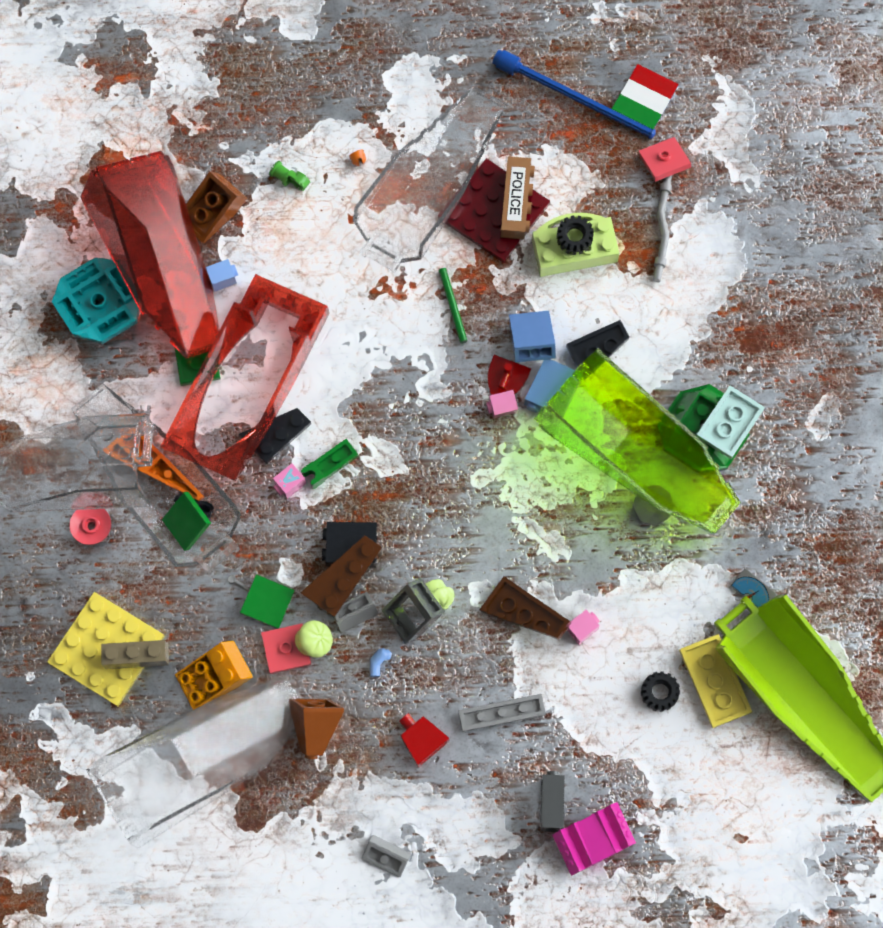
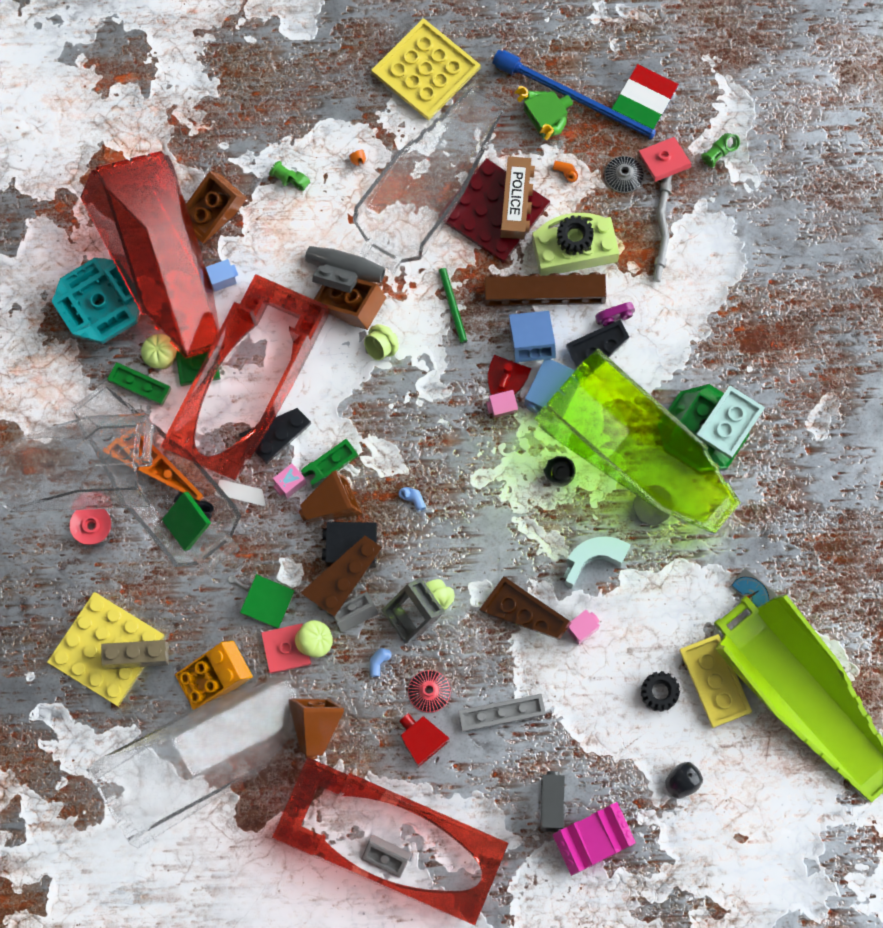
(139, 384): none -> green plate
(158, 351): none -> yellowish green piece
(242, 492): none -> white sticker
(330, 500): none -> dark orange slope
(342, 269): none -> dark grey plate
(356, 307): none -> dark orange slope
(381, 342): none -> yellowish green piece
(414, 496): none -> light blue arm
(426, 69): none -> light yellow plate
(429, 702): none -> dish
(483, 847): none -> clear red windscreen
(545, 110): none -> bright green torso
(545, 290): none -> reddish brown brick
(560, 471): none -> black hair
(568, 170): none -> orange arm
(596, 548): none -> light aqua arch
(608, 316): none -> magenta plate
(624, 182): none -> dish
(680, 784): none -> black helmet
(720, 149): none -> bright green connector

